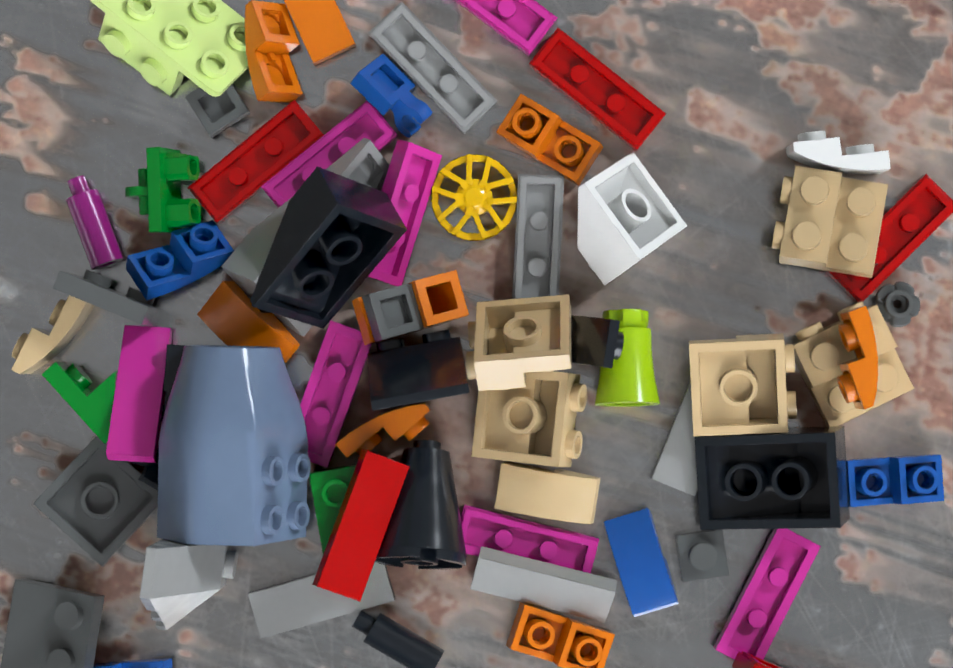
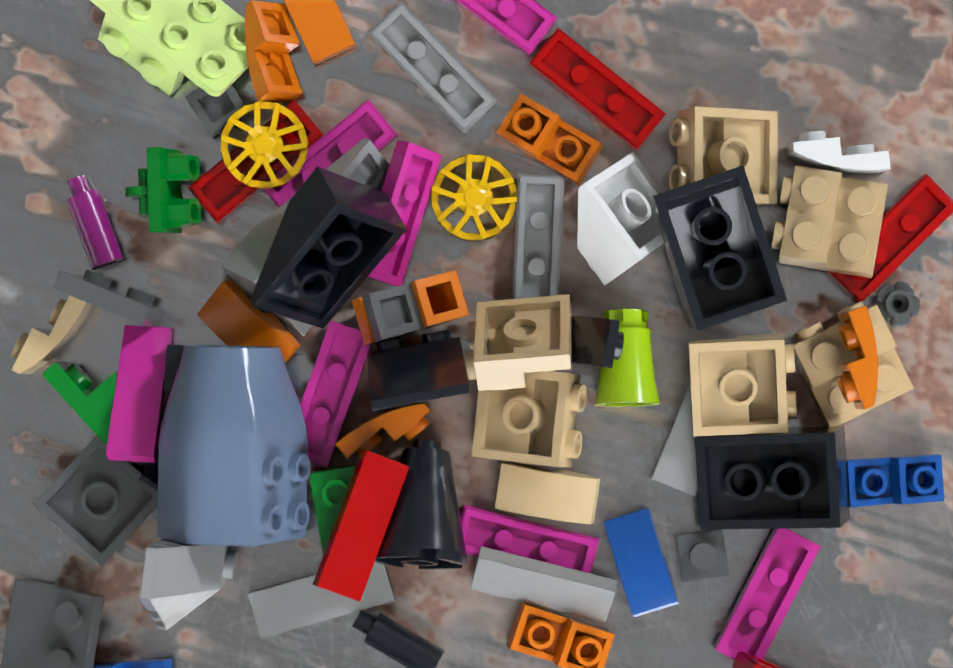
(188, 257): blue slope -> none
(264, 144): none -> yellow wheel
(391, 90): blue plate -> none
(718, 249): none -> black slope
(723, 139): none -> tan plate

